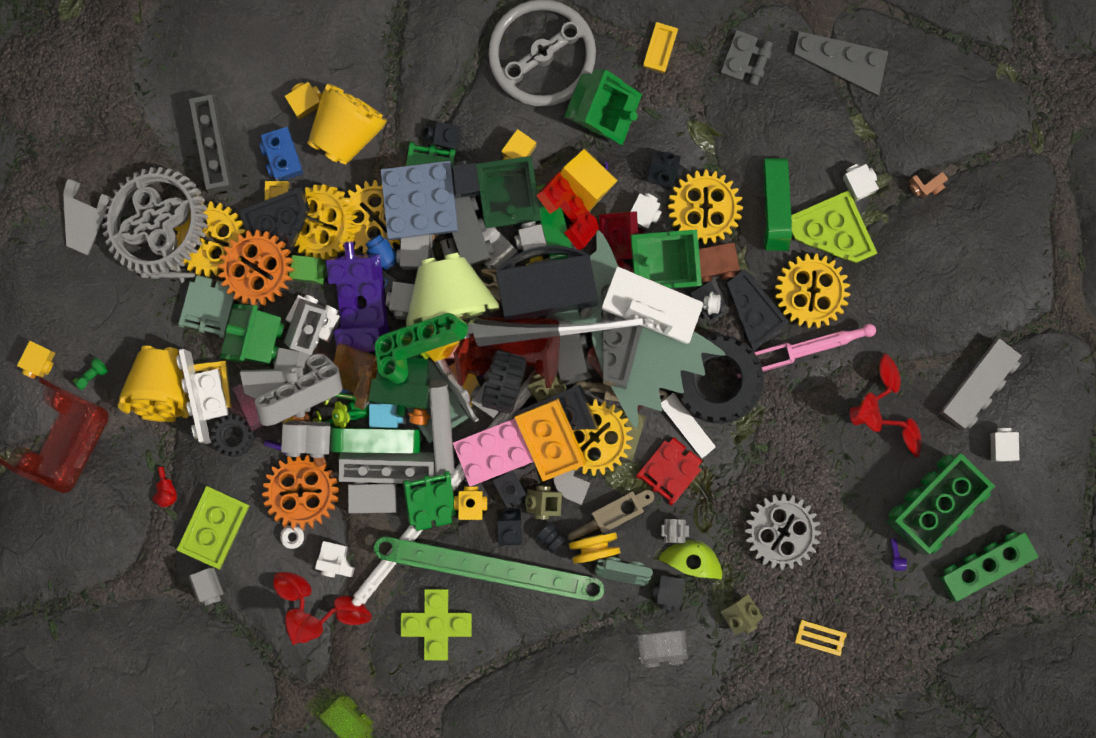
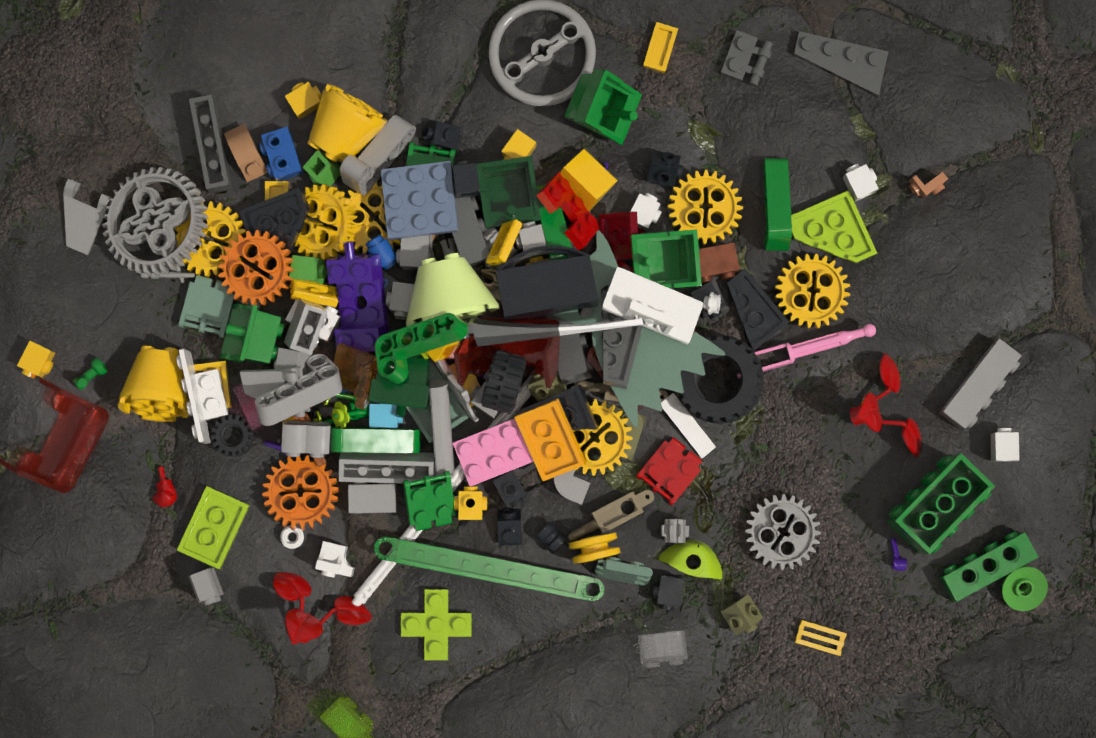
(245, 153): none -> medium nougat brick
(314, 292): none -> yellow tile
(322, 169): none -> bright green brick
(365, 170): none -> light grey beam
(419, 416): orange plate -> none
(503, 242): none -> yellow tile
(543, 502): olive brick -> none
(1032, 593): none -> bright green dish

